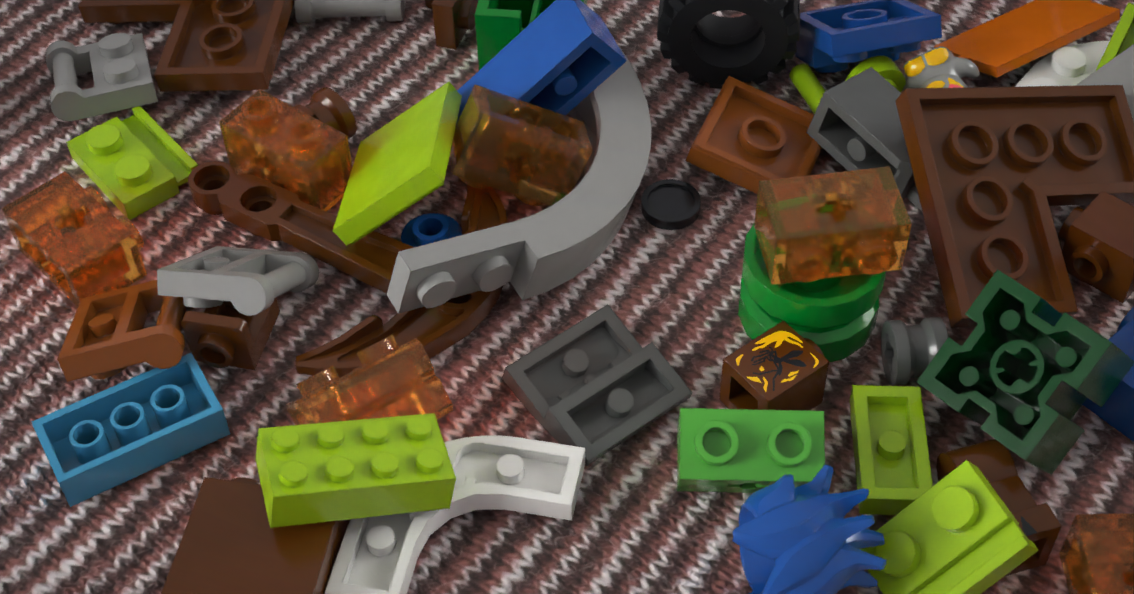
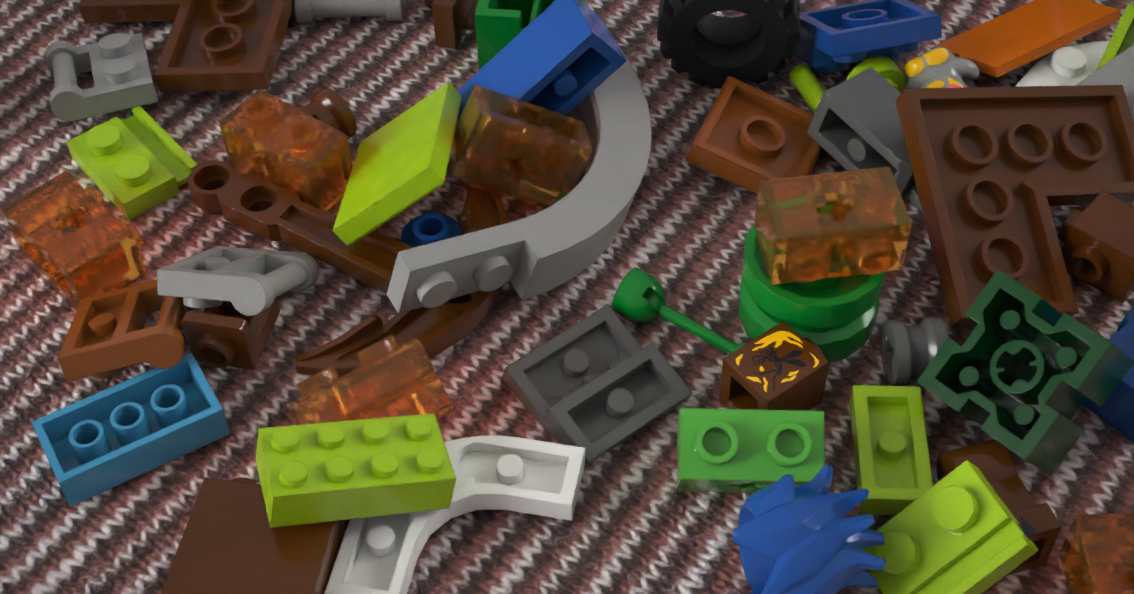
(645, 299): none -> green hinge
(670, 204): black piece -> none

